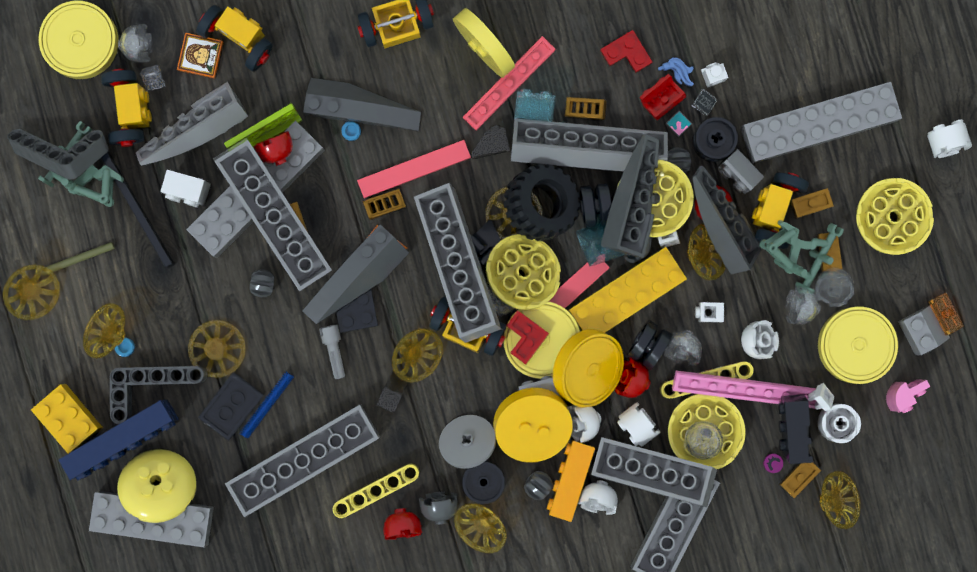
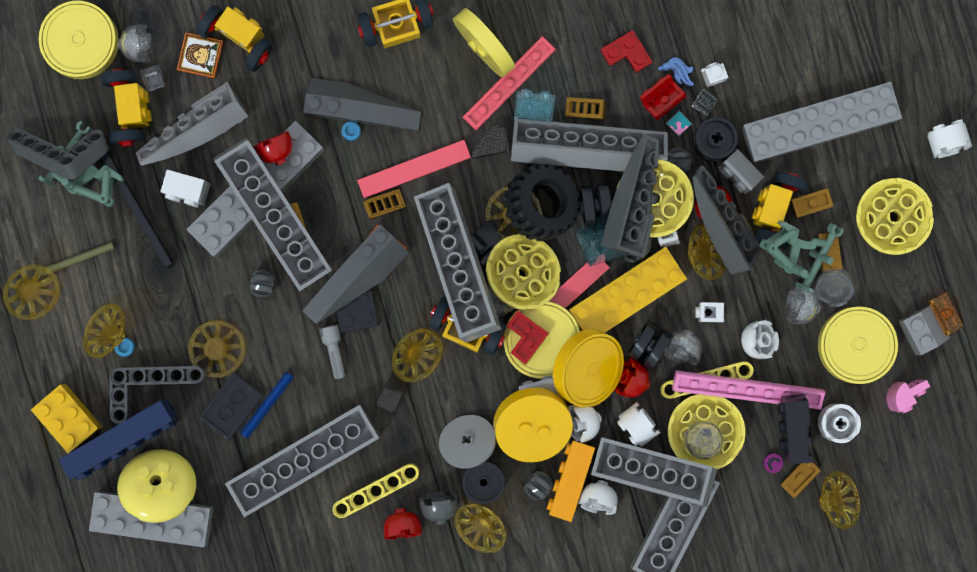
(269, 127): lime fence -> none
(823, 397): white tile -> none

